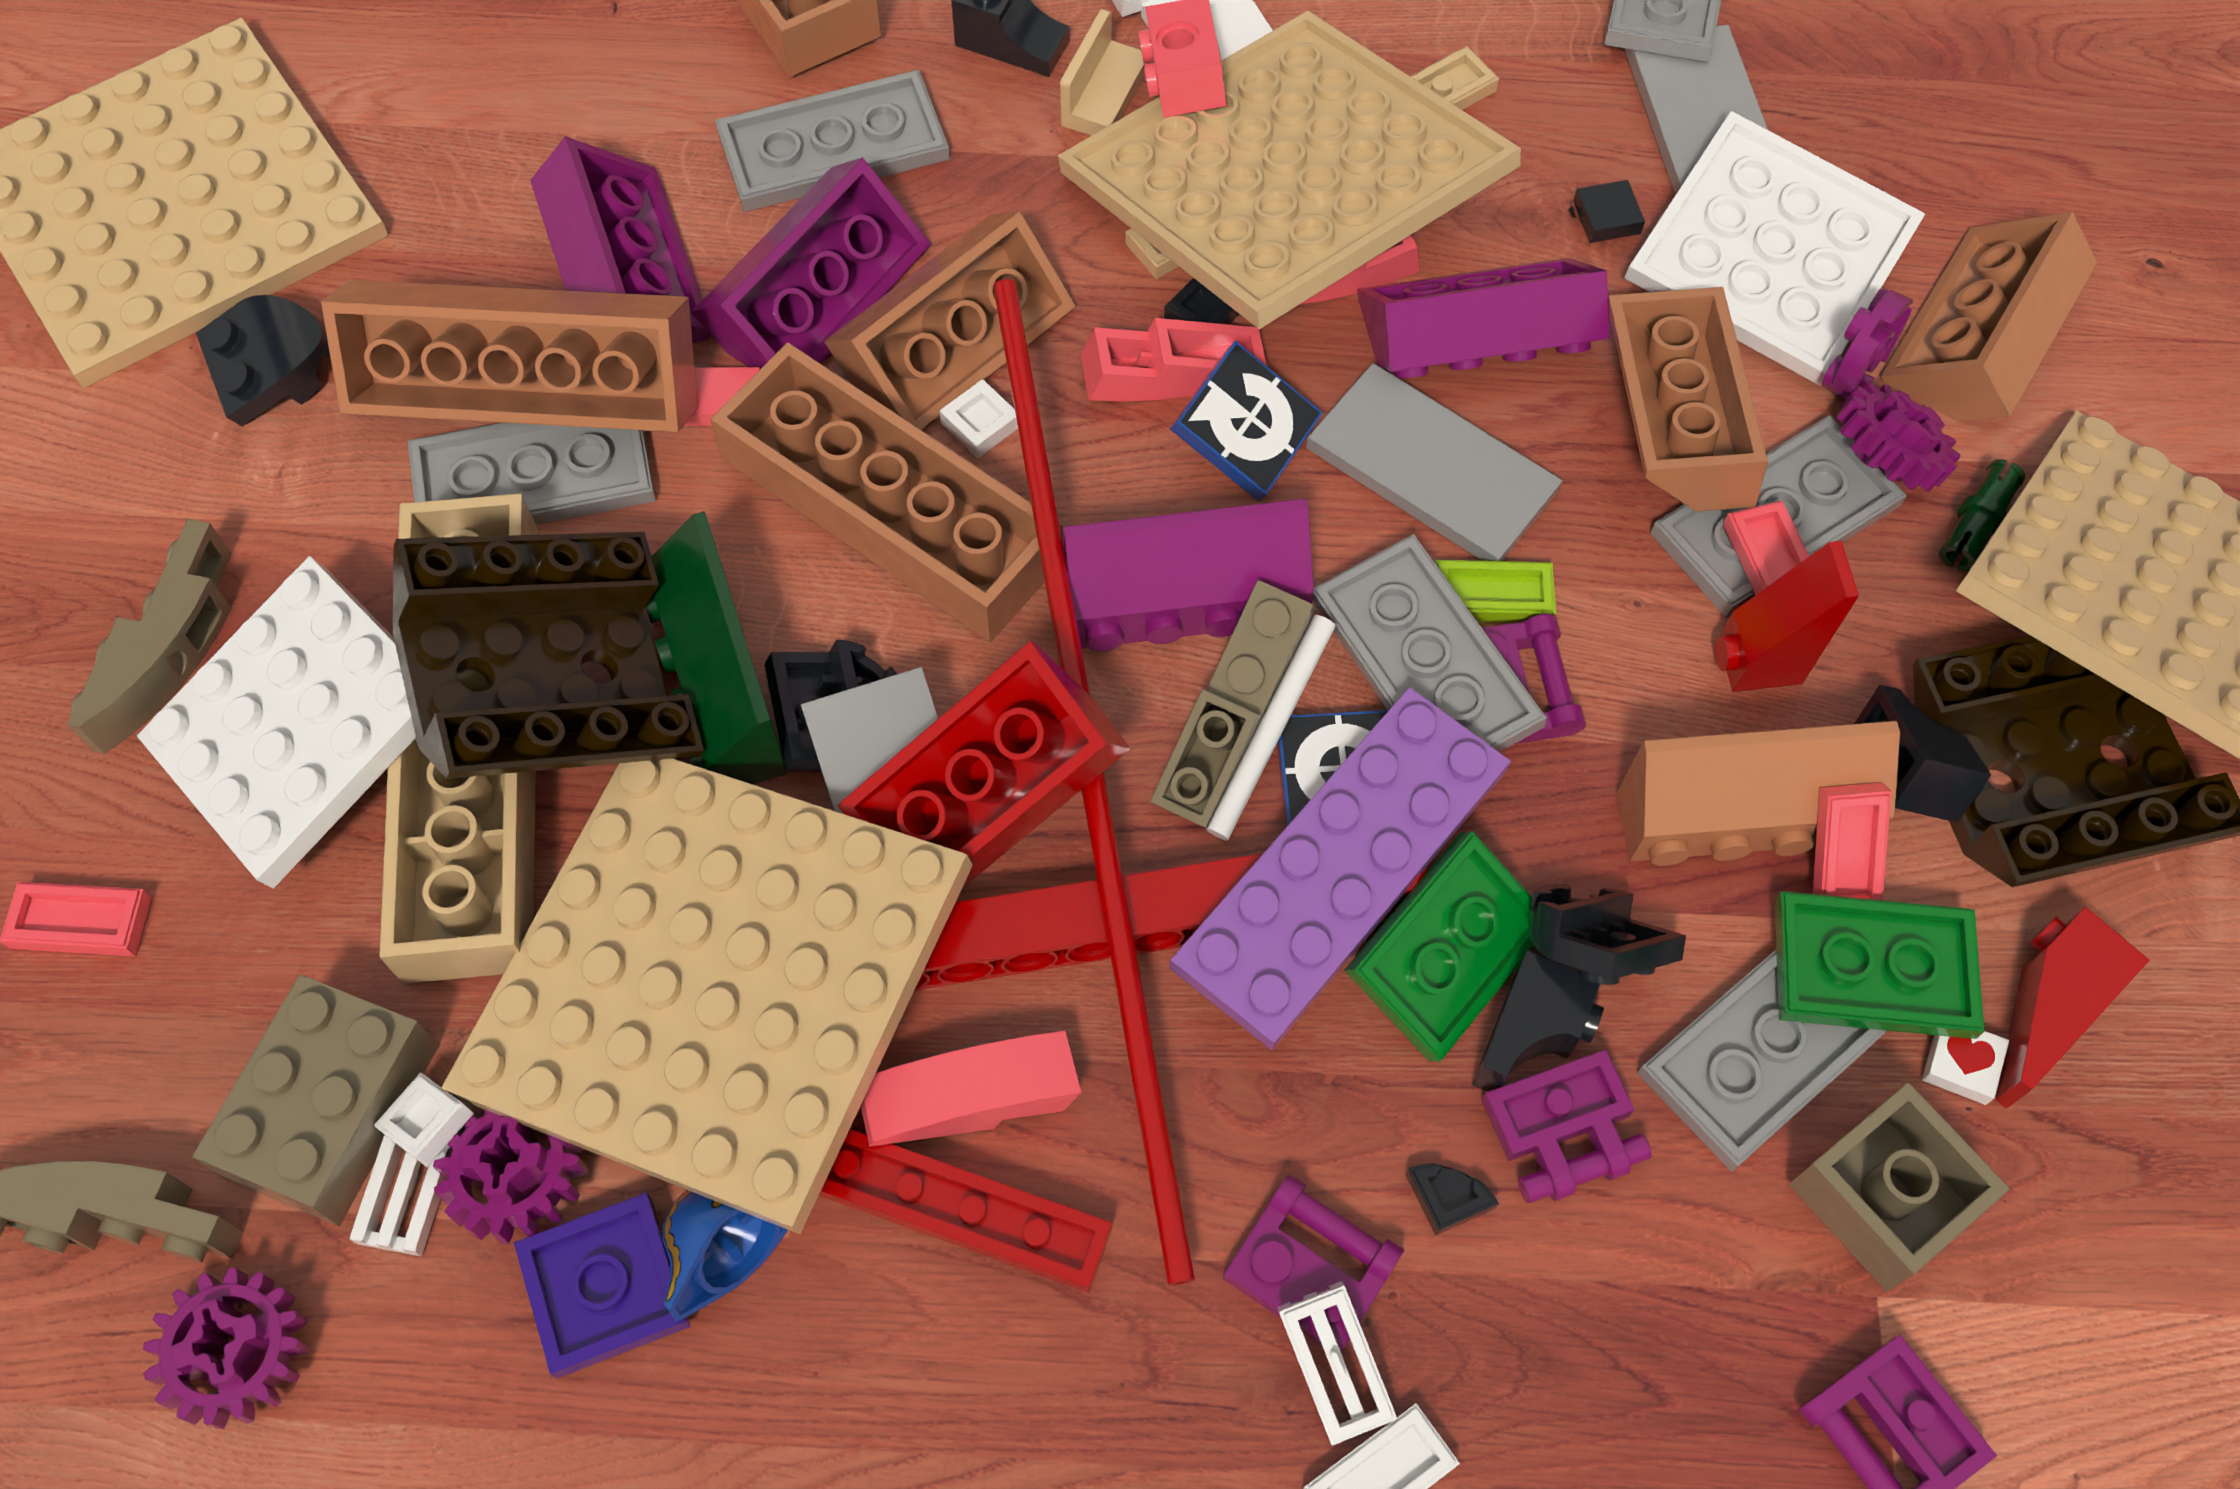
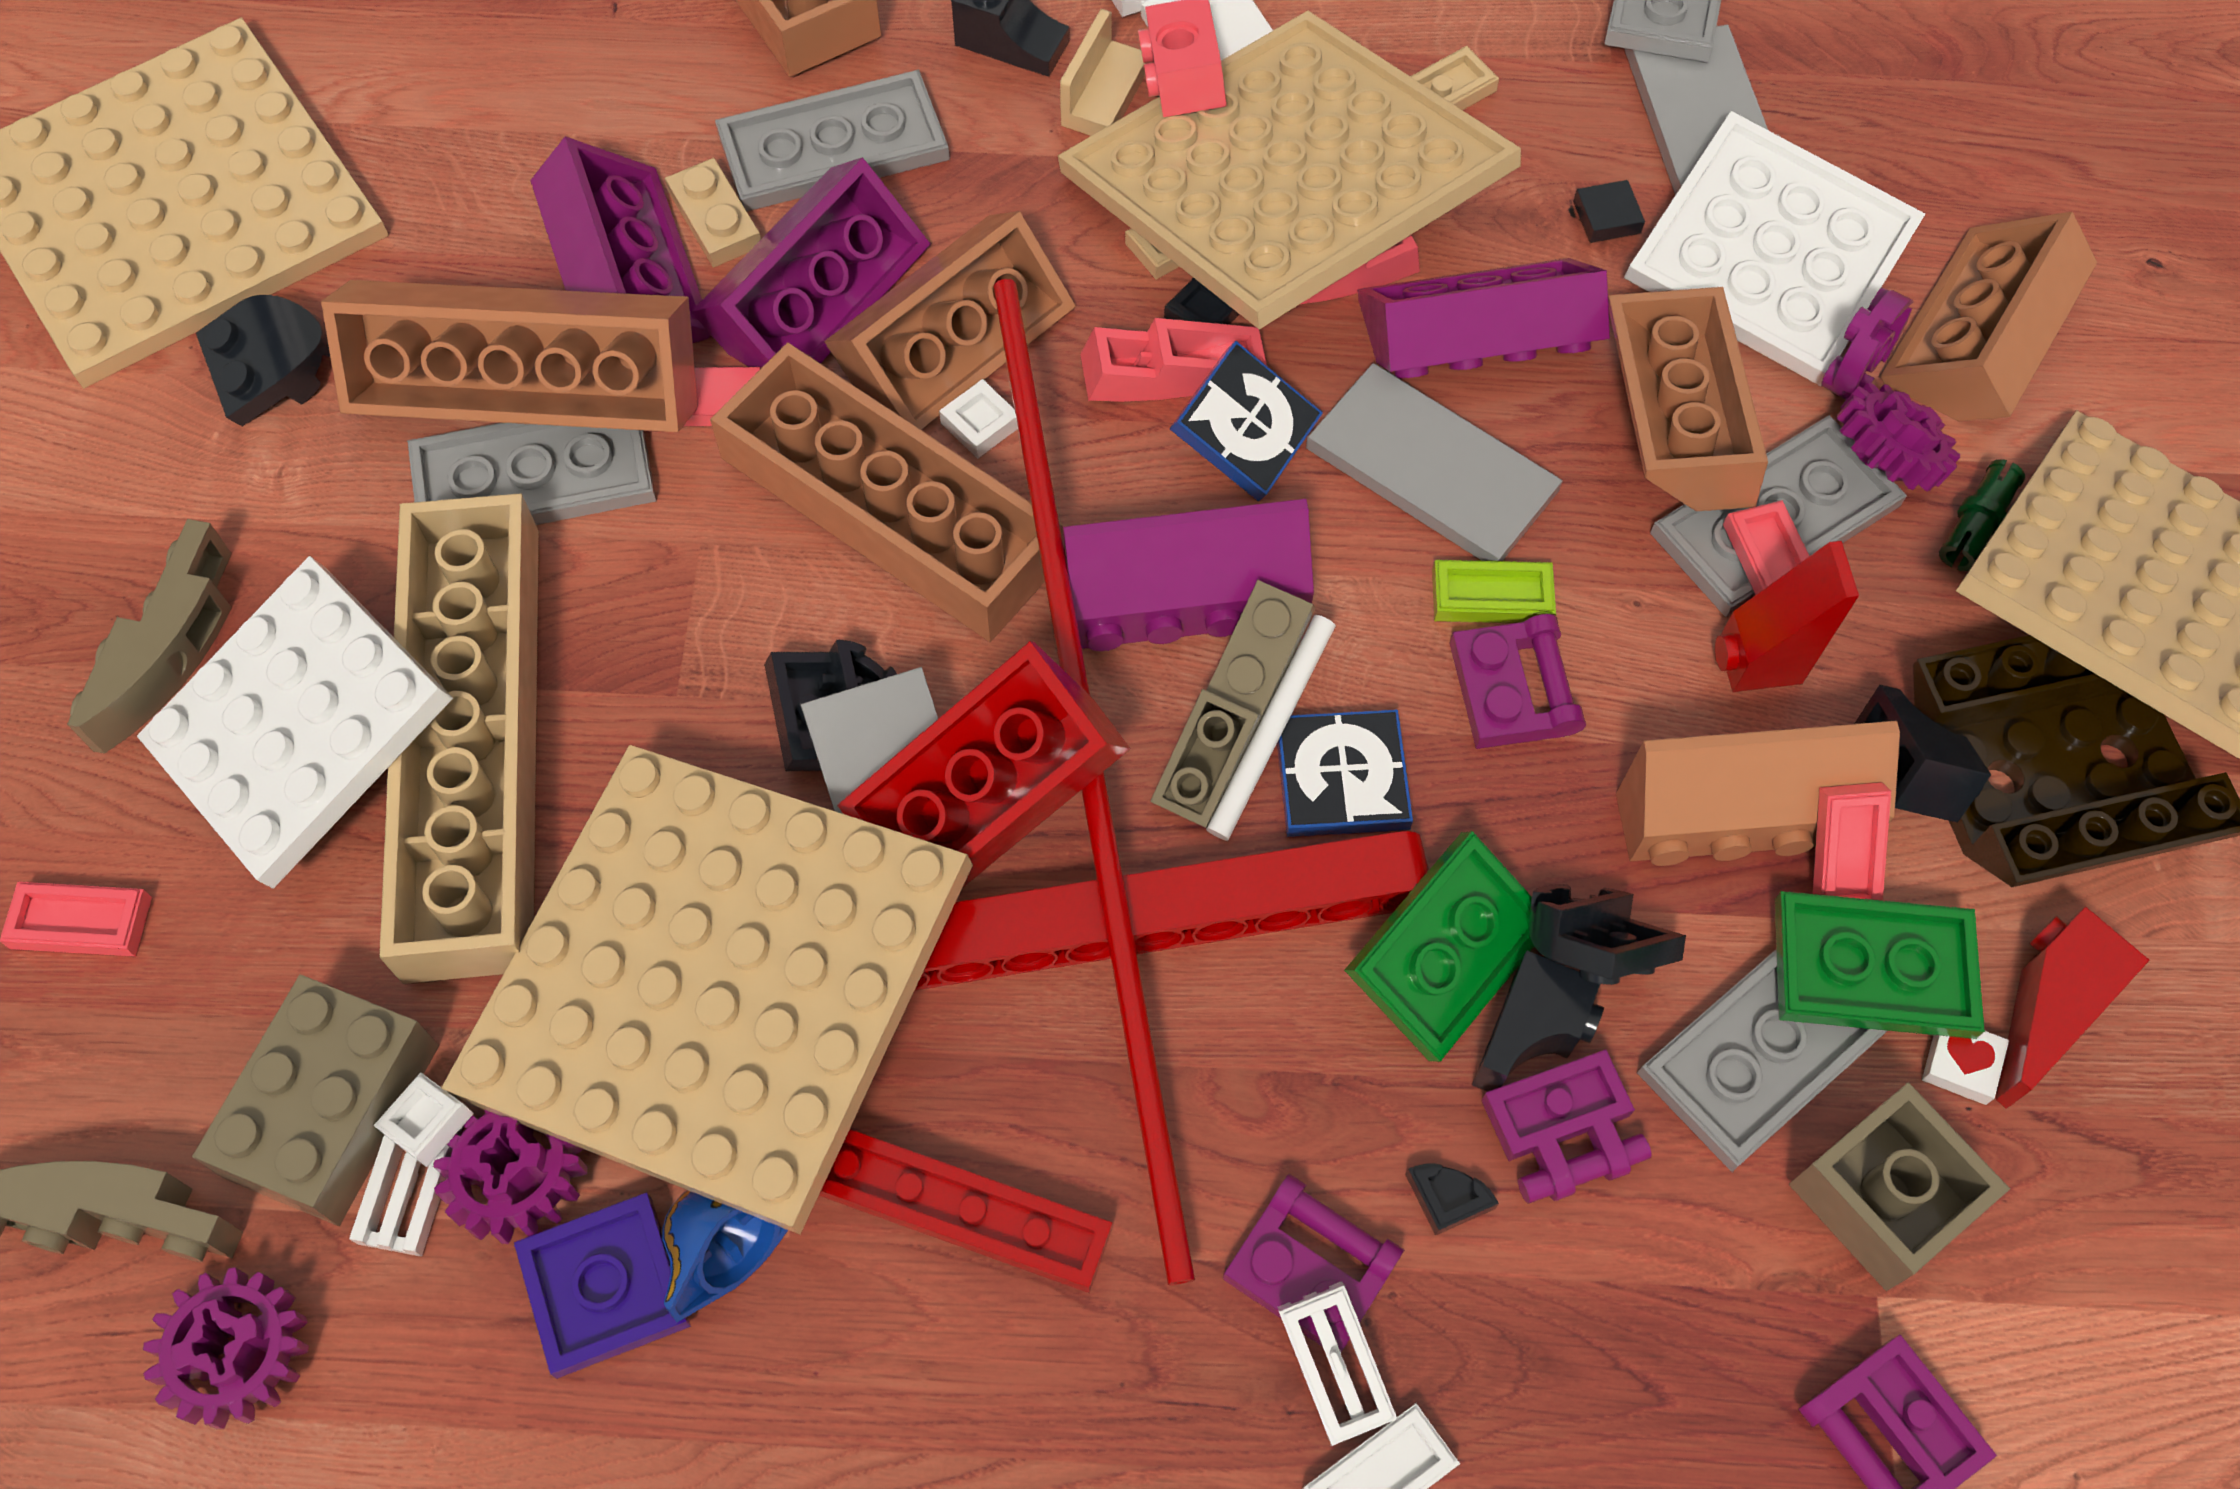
(527, 621): dark brown slope -> none
(711, 657): dark green slope -> none
(713, 212): none -> tan plate
(971, 1089): coral slope -> none
(1339, 867): medium lavender plate -> none
(1417, 633): light grey tile -> none

